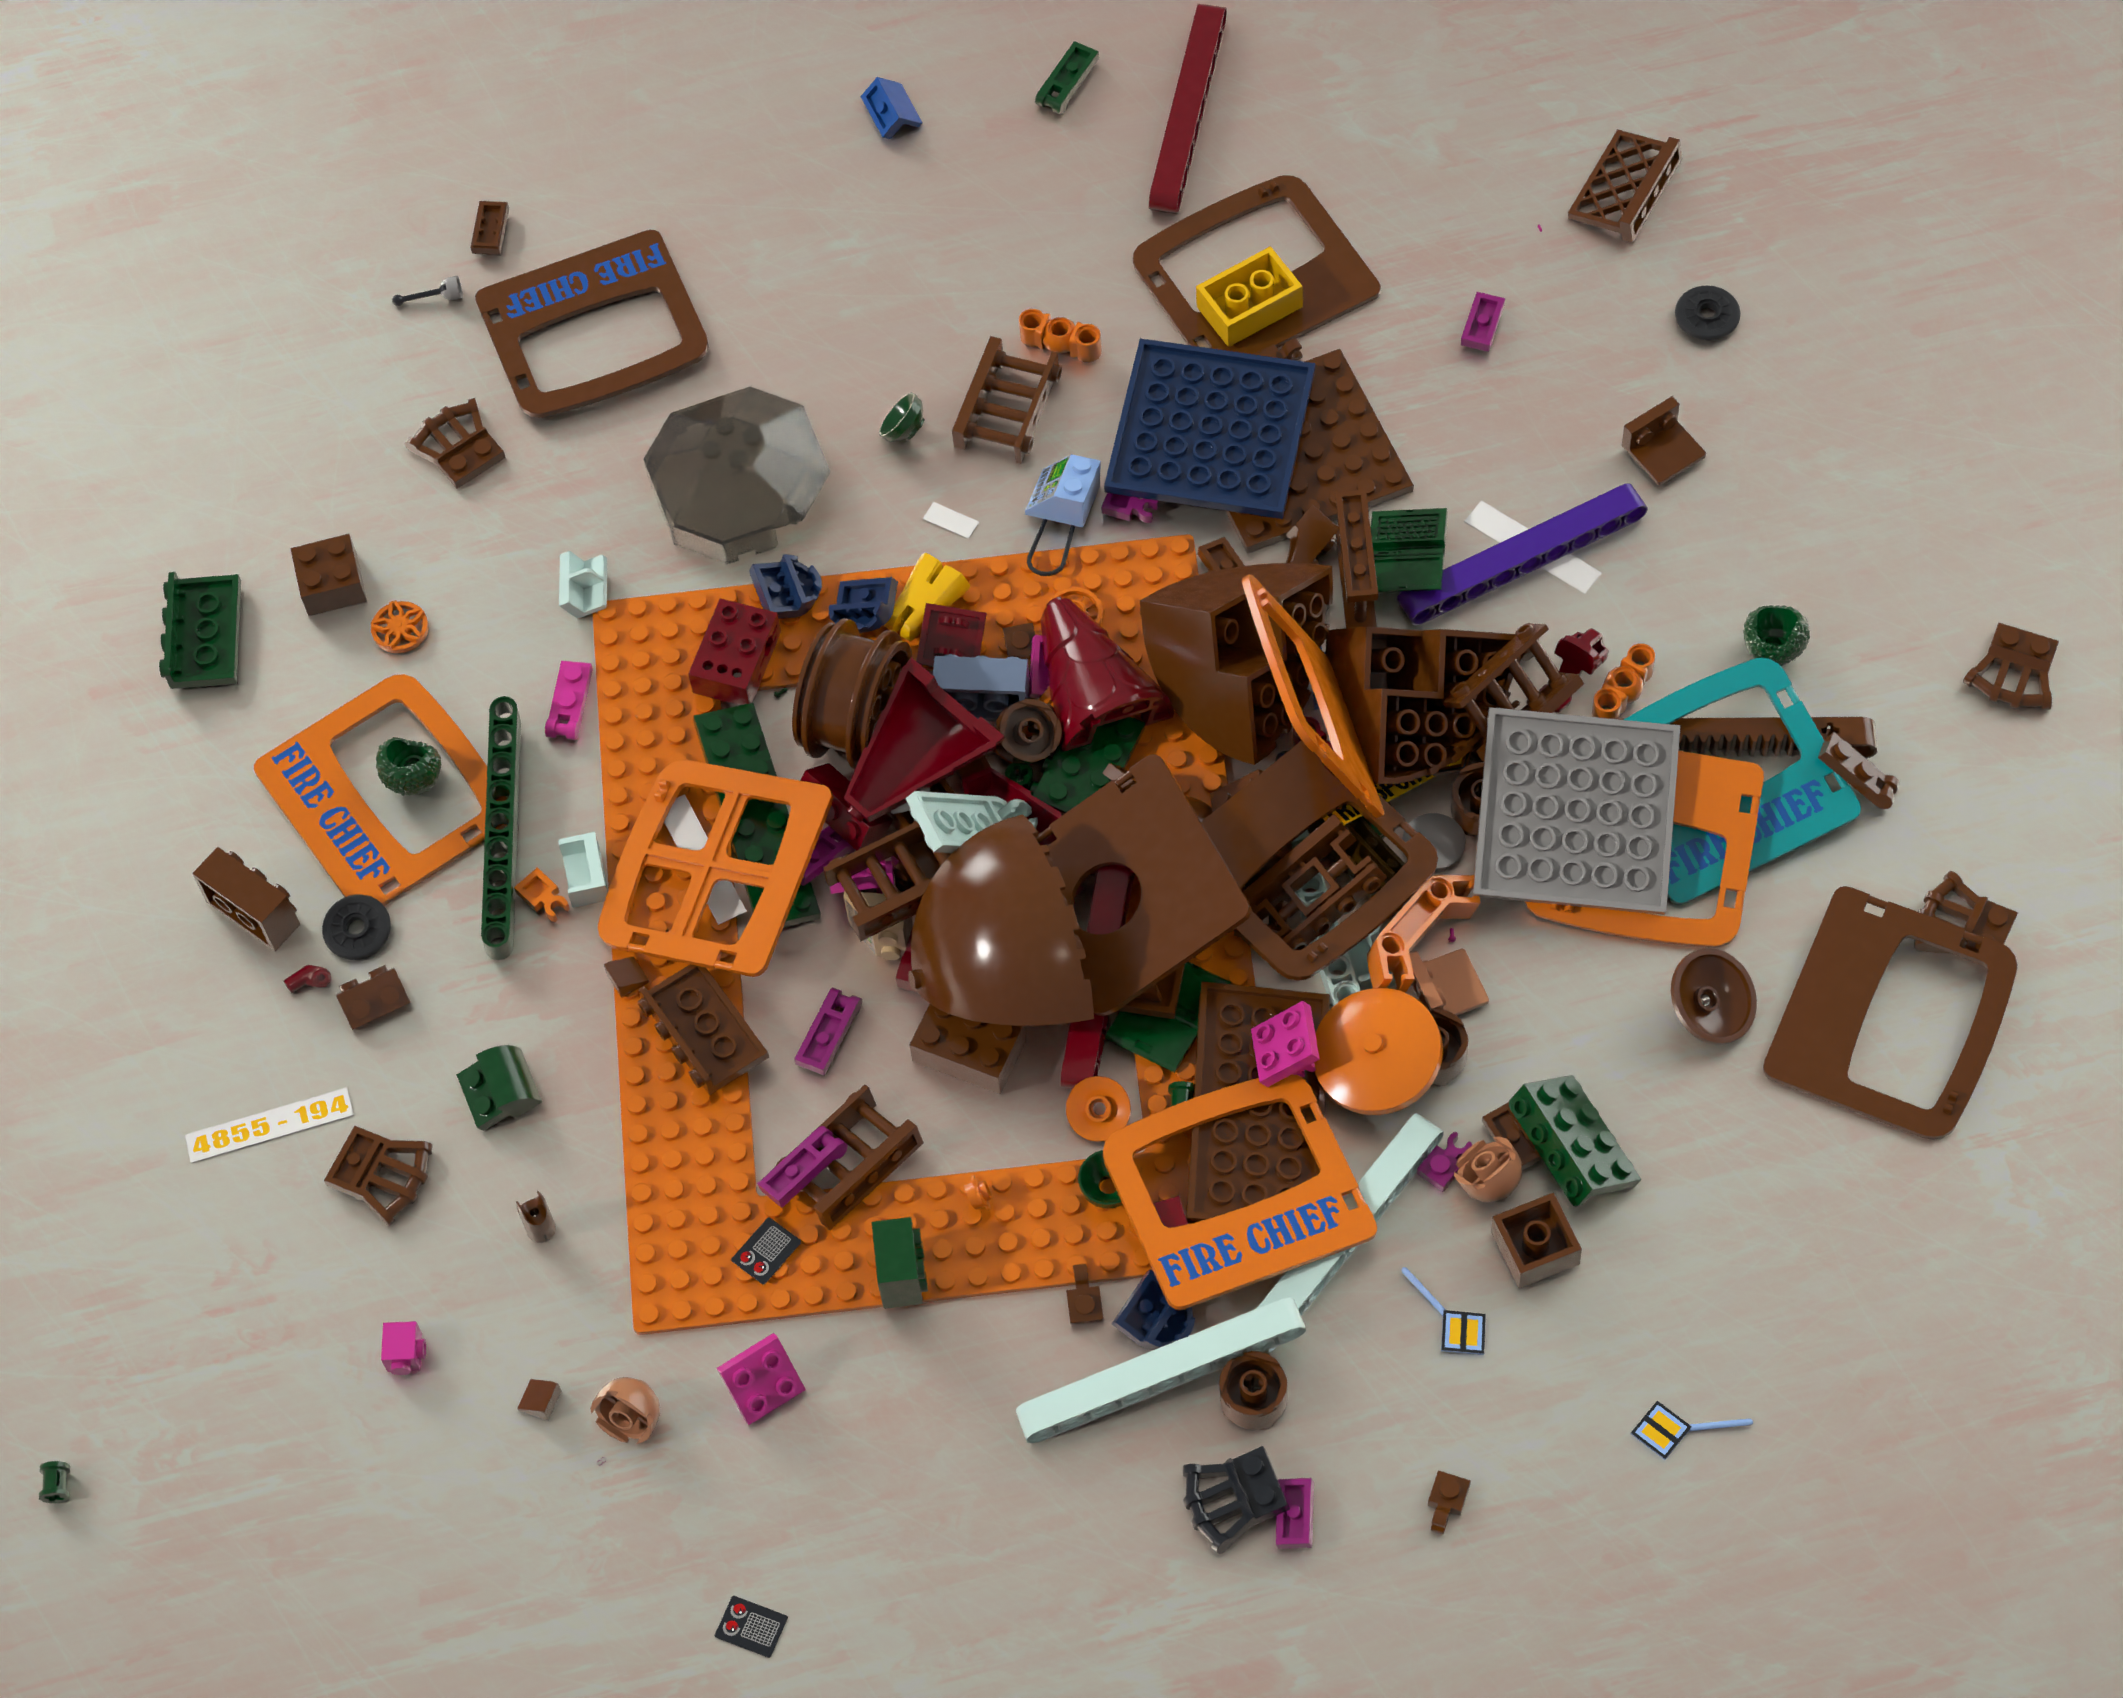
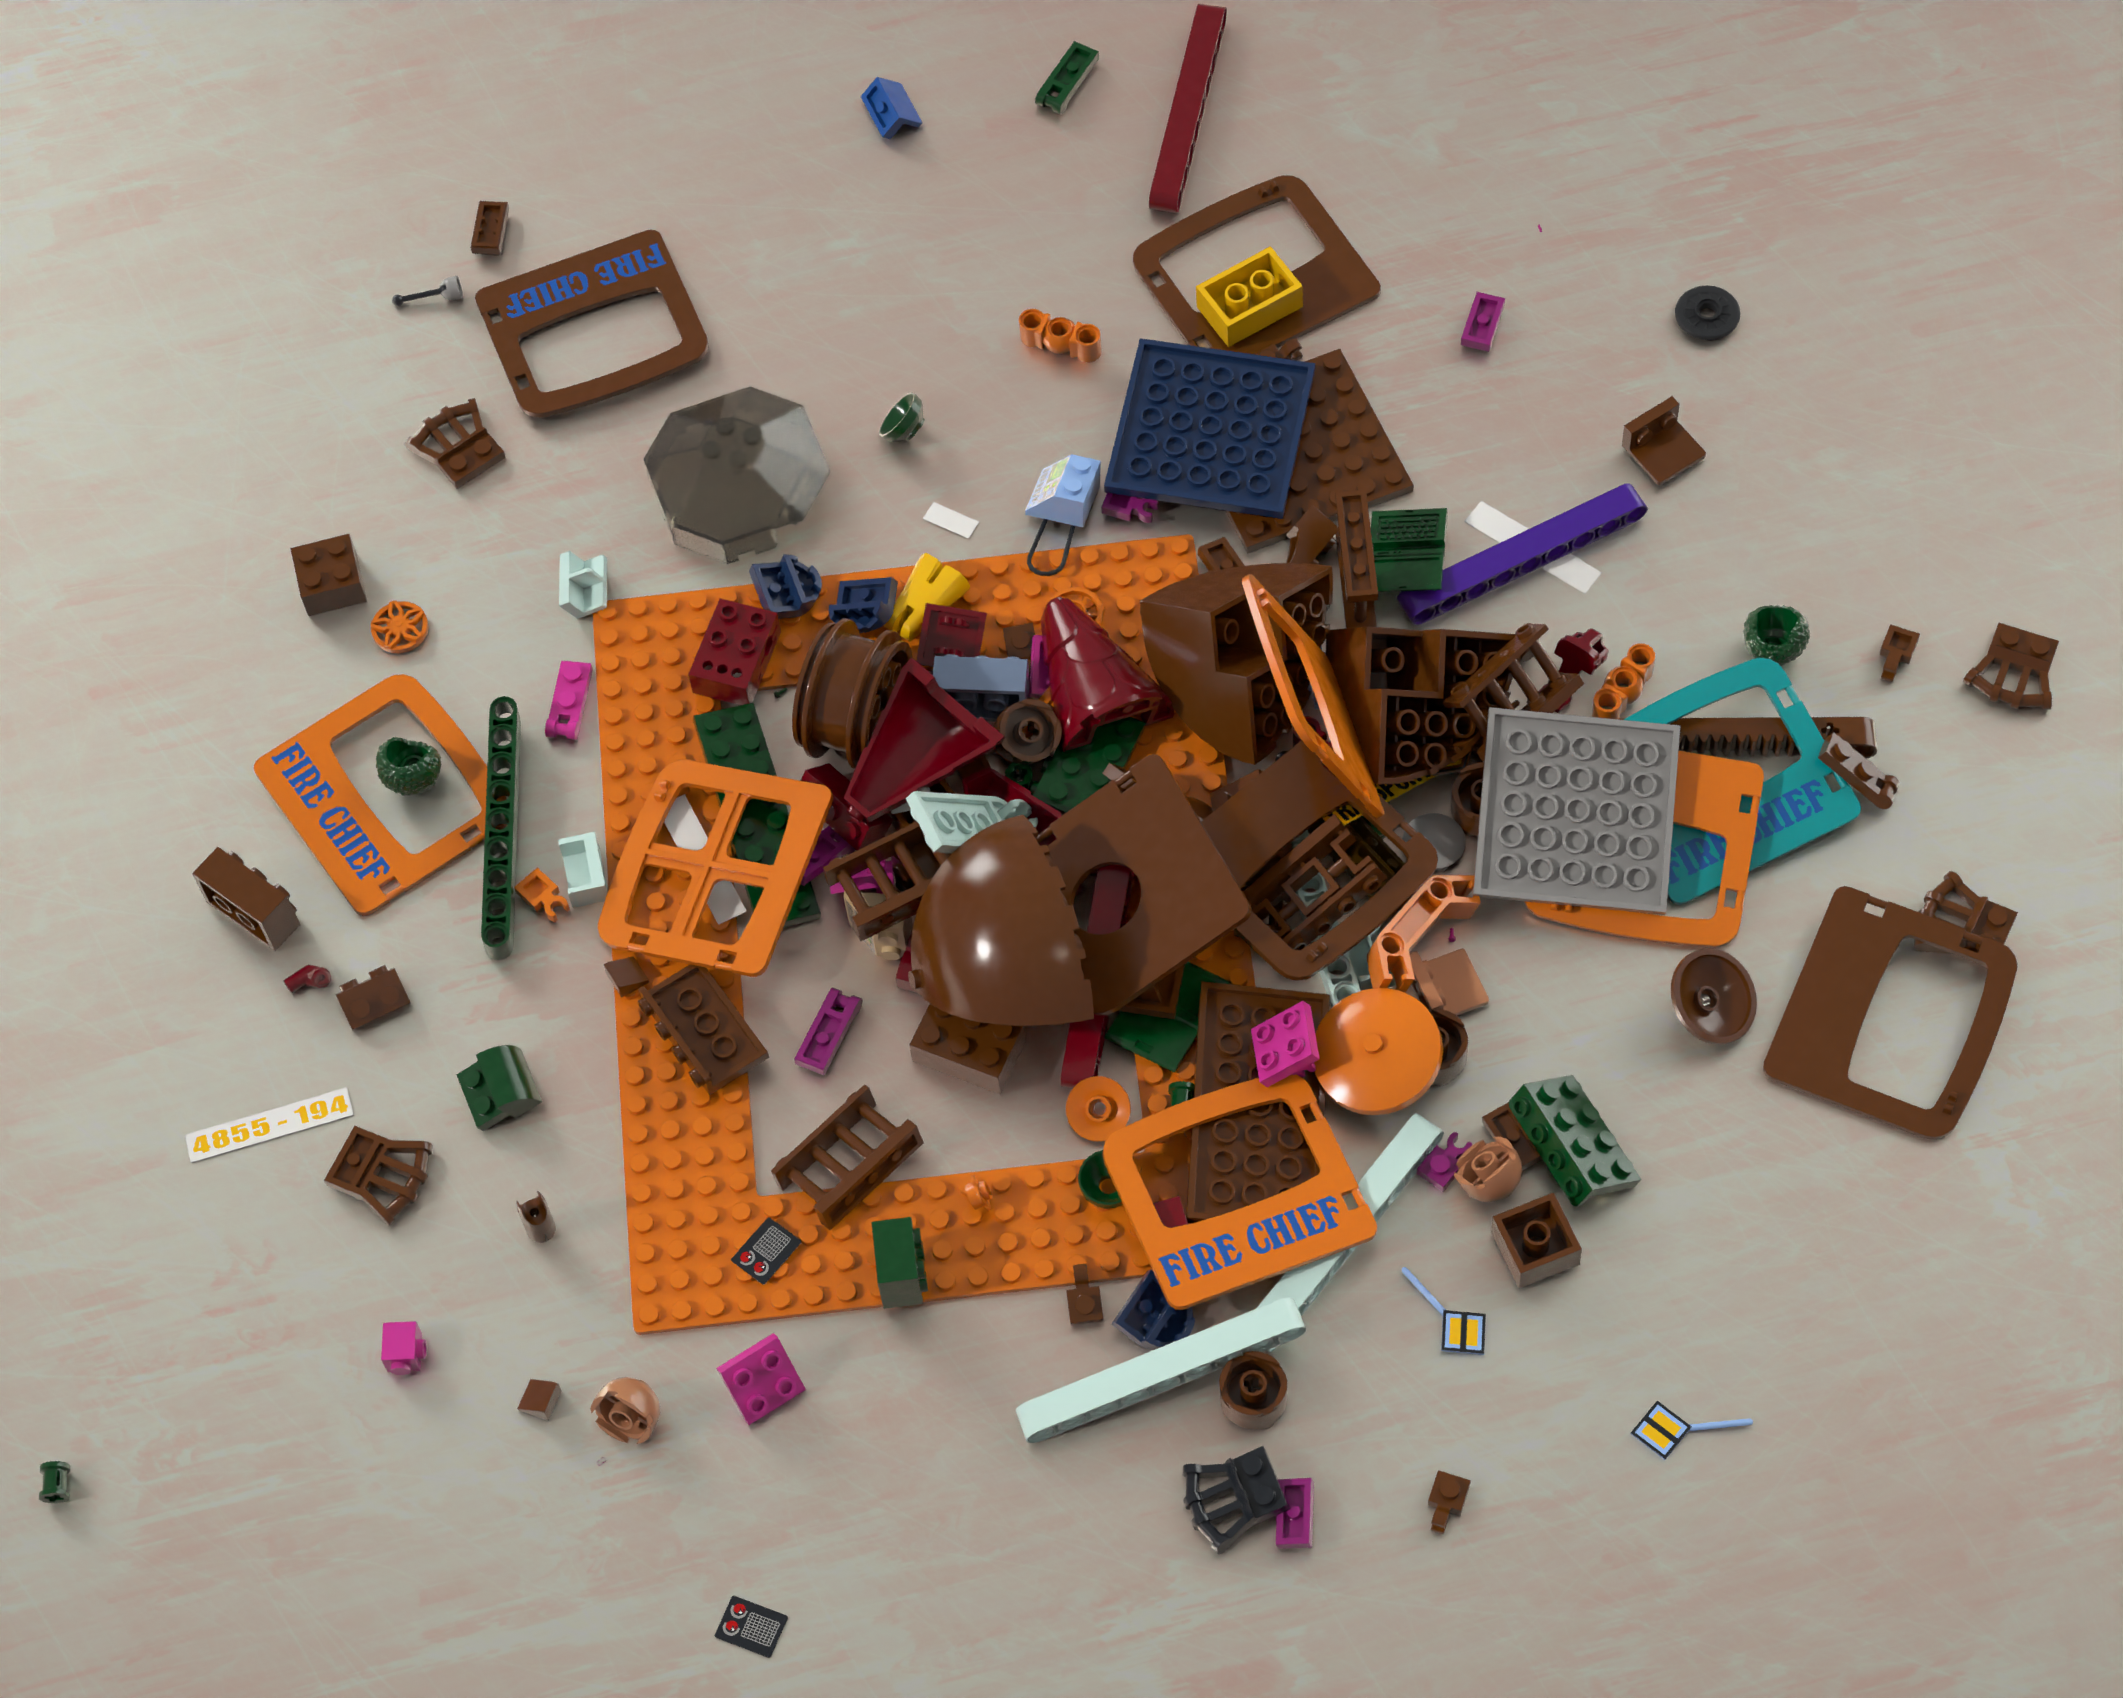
(200, 631): dark green bracket -> none
(359, 945): black wheel -> none
(802, 1166): magenta plate -> none
(986, 381): reddish brown fence -> none
(1645, 196): reddish brown fence -> none
(1897, 647): none -> reddish brown plate

